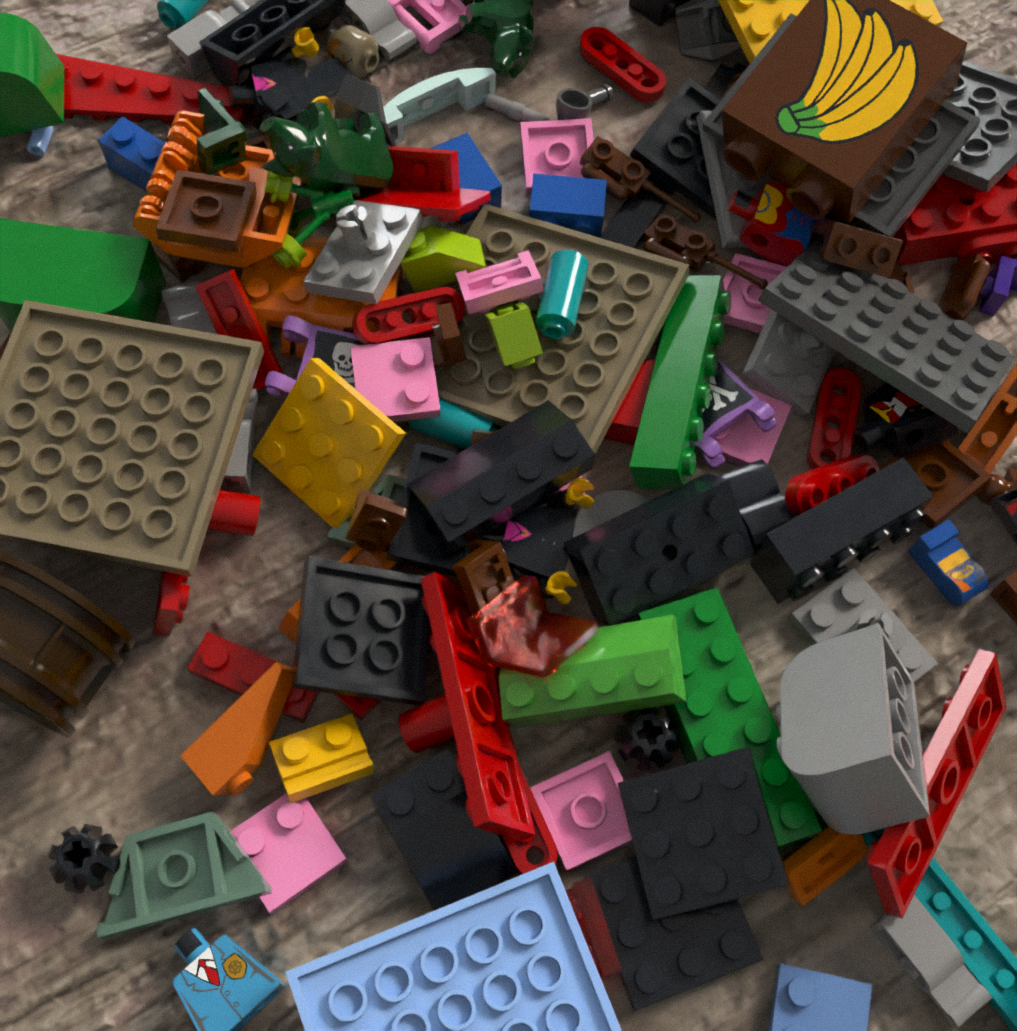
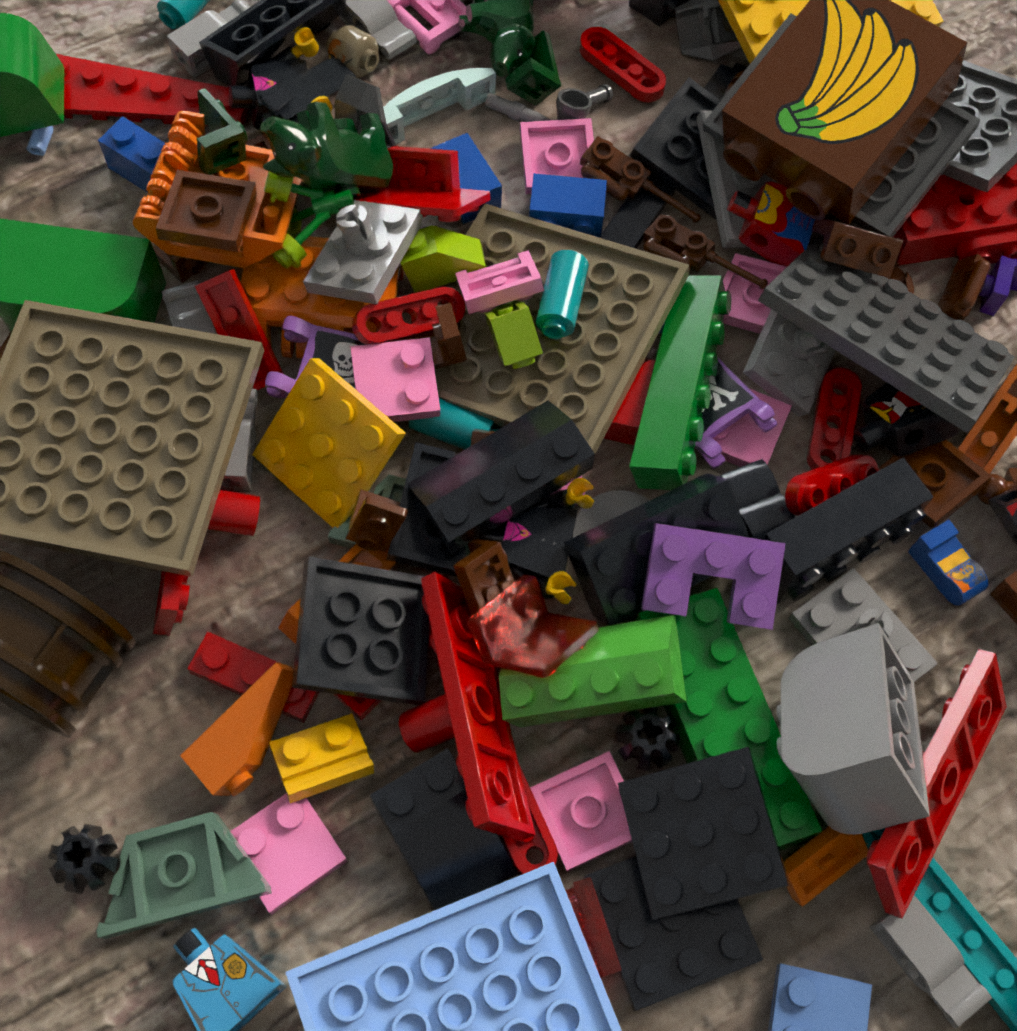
(538, 75): none -> dark green bracket
(750, 562): none -> medium lavender plate

